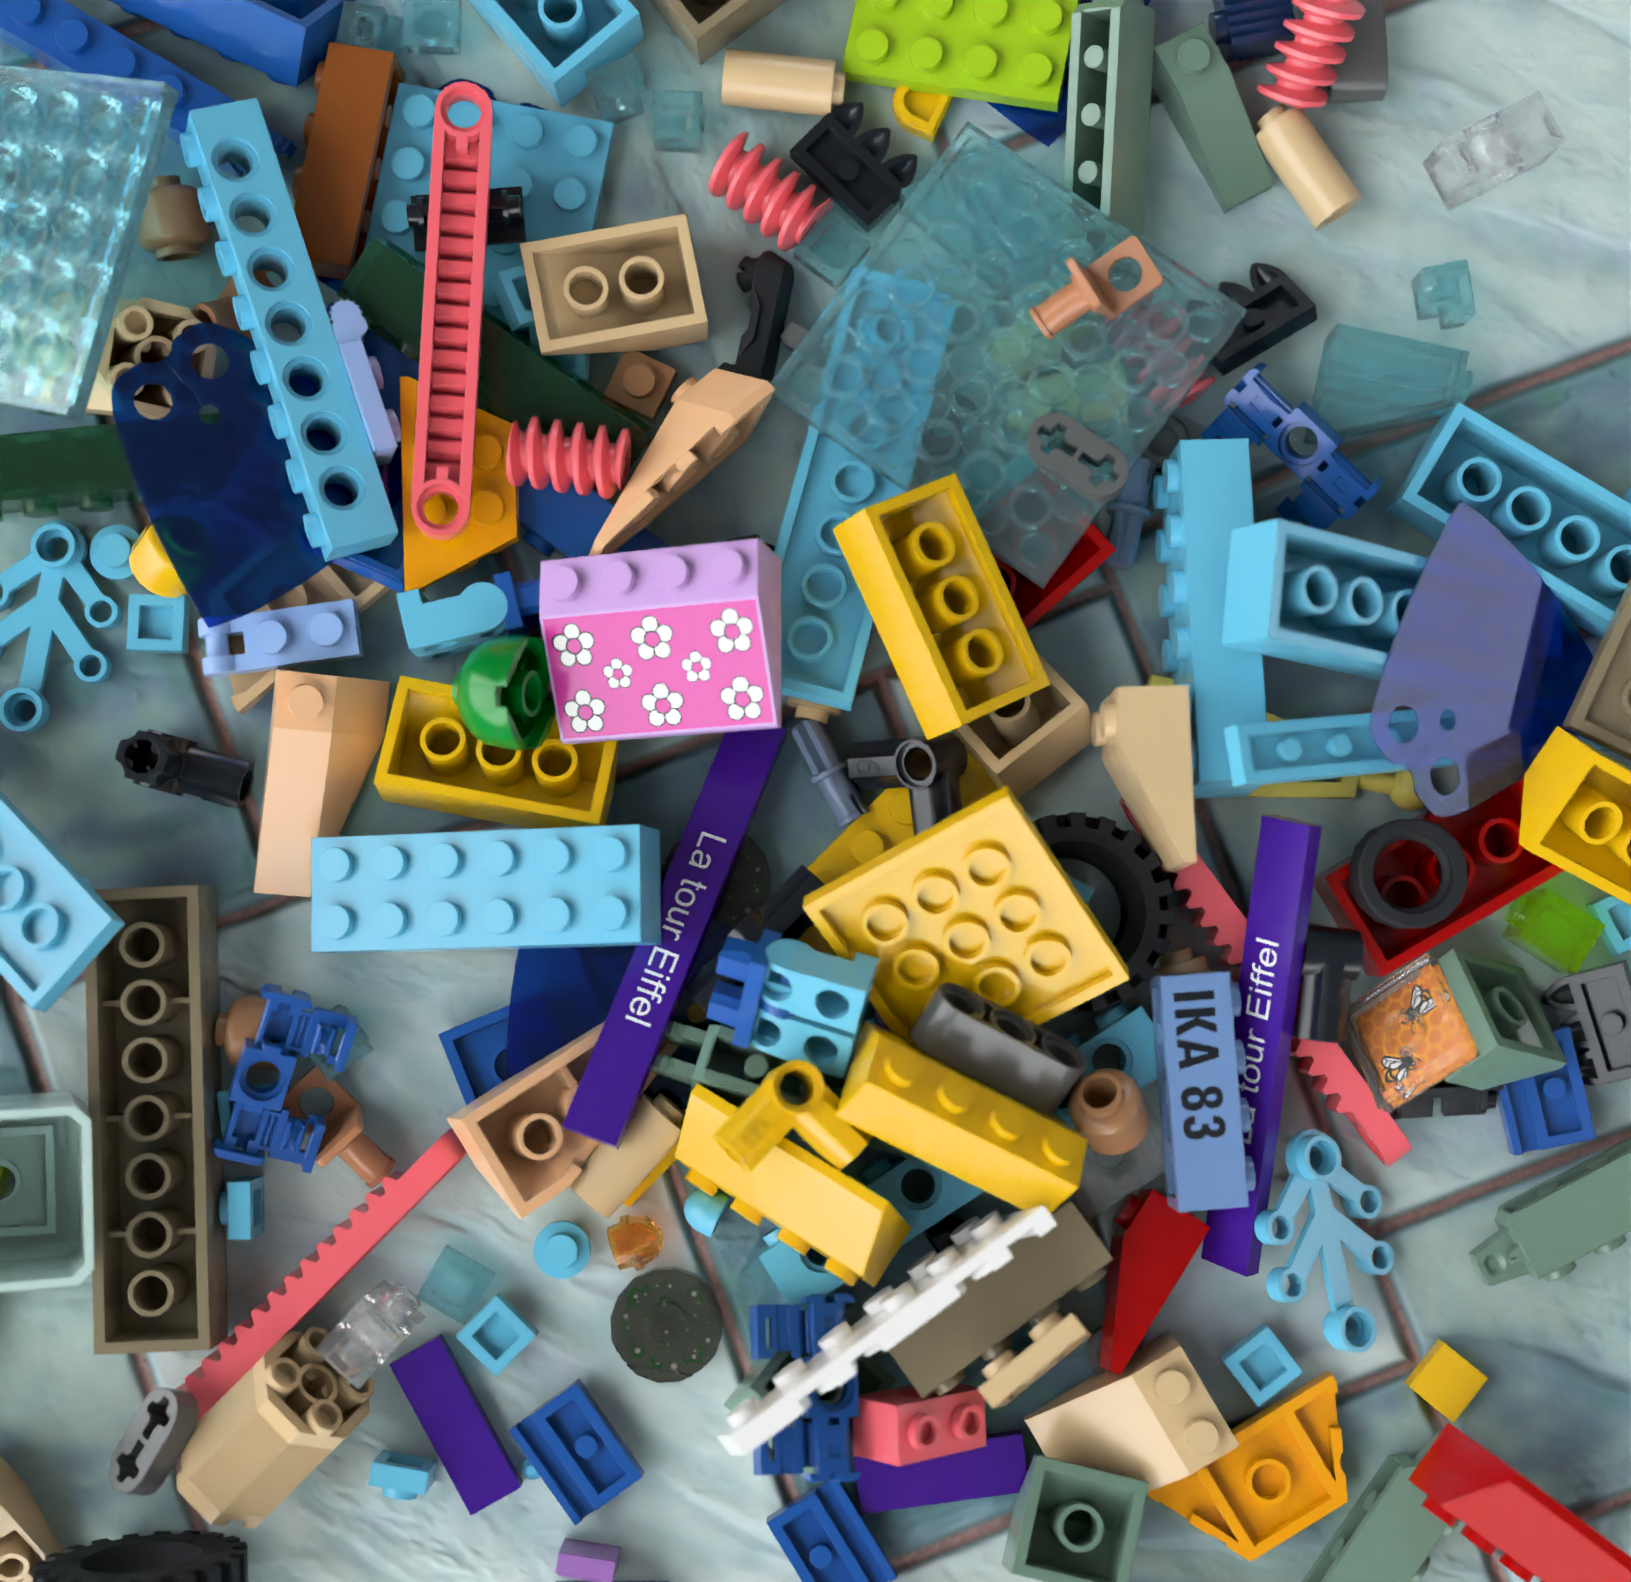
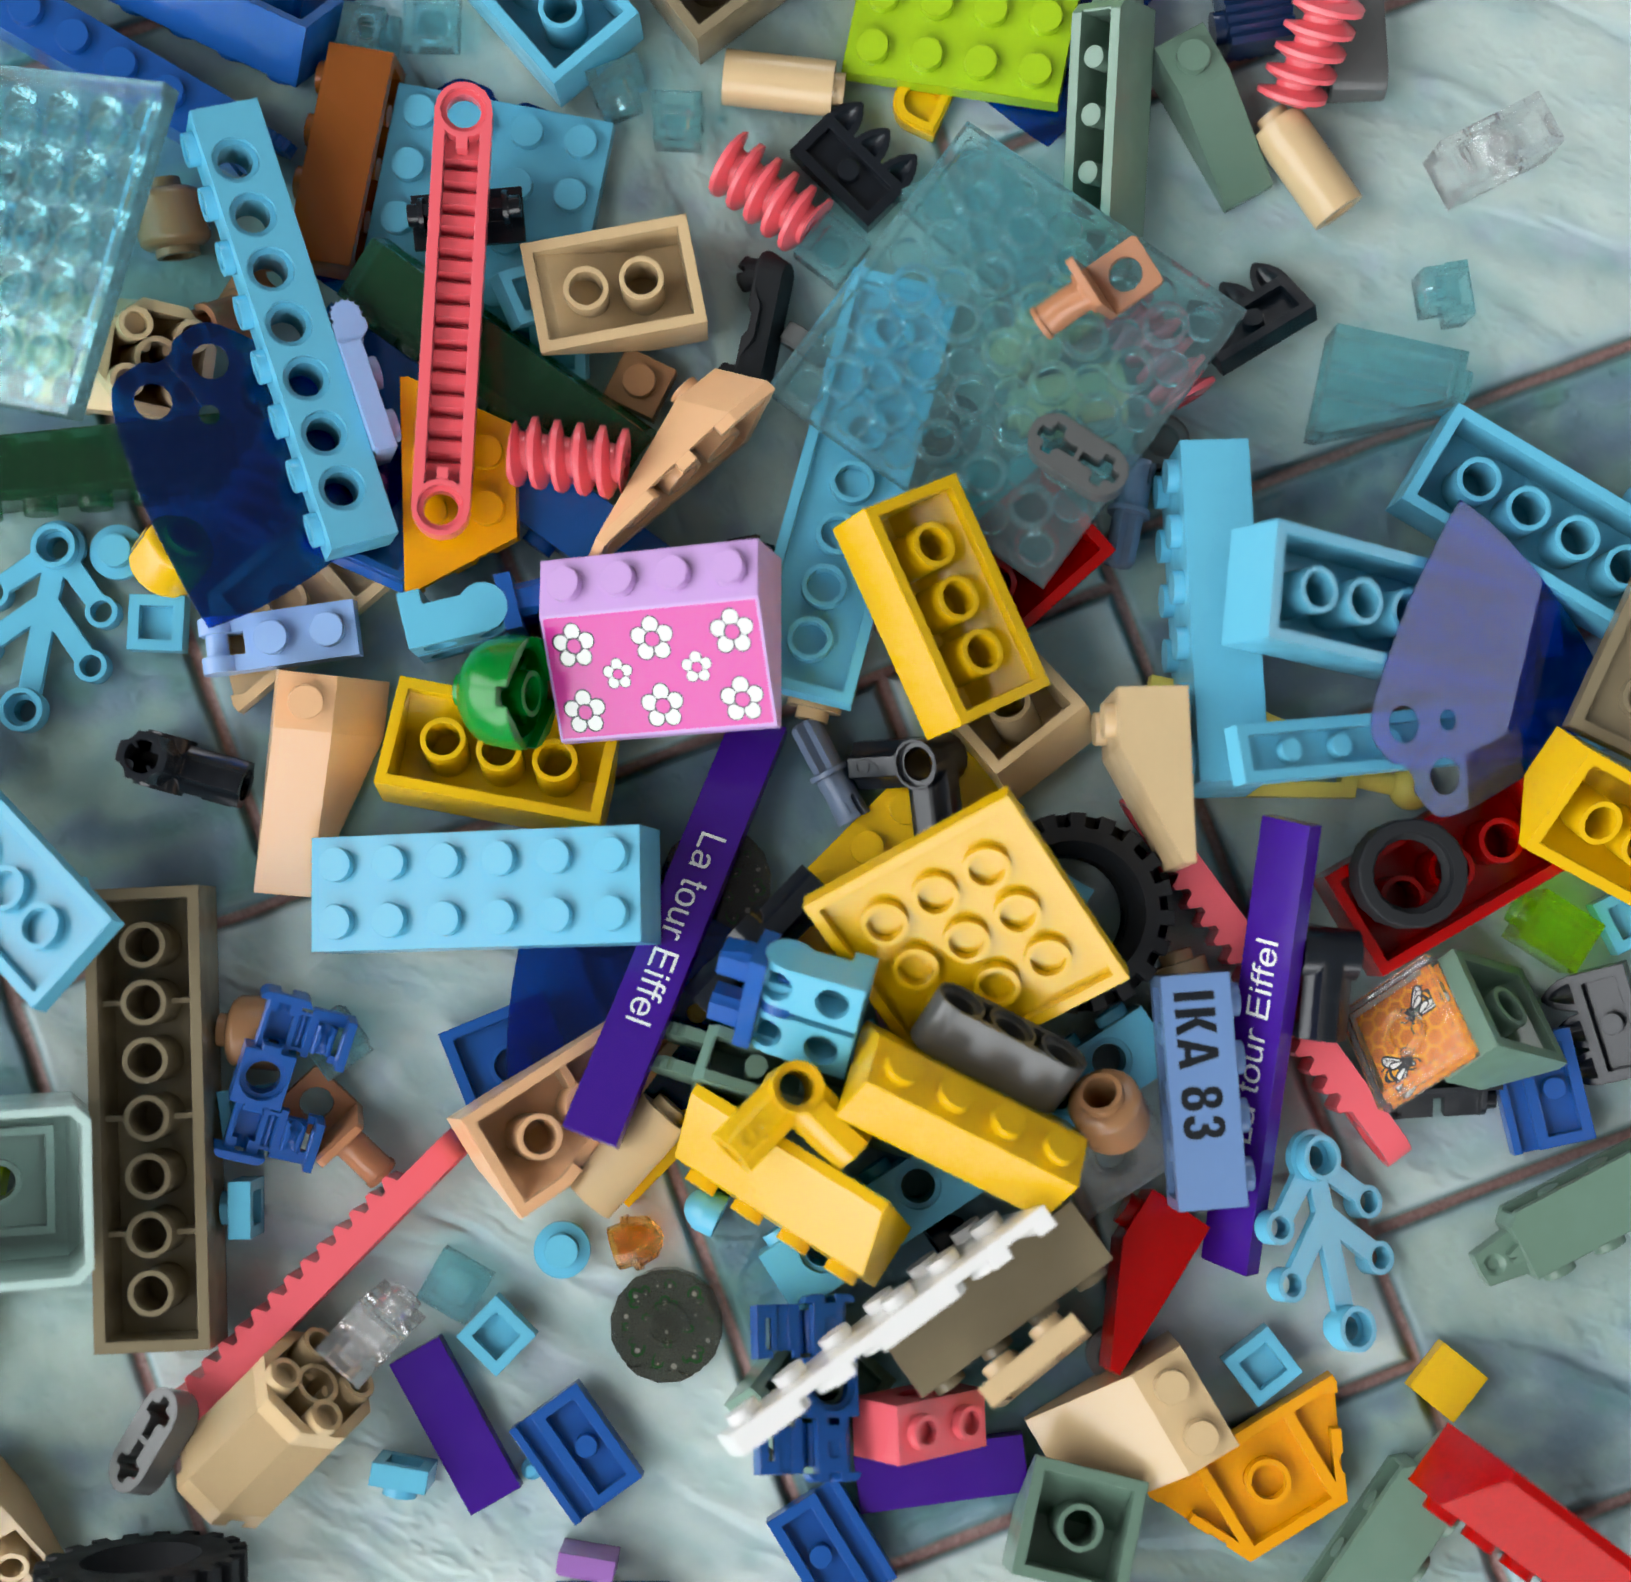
(1334, 478): blue piece -> none

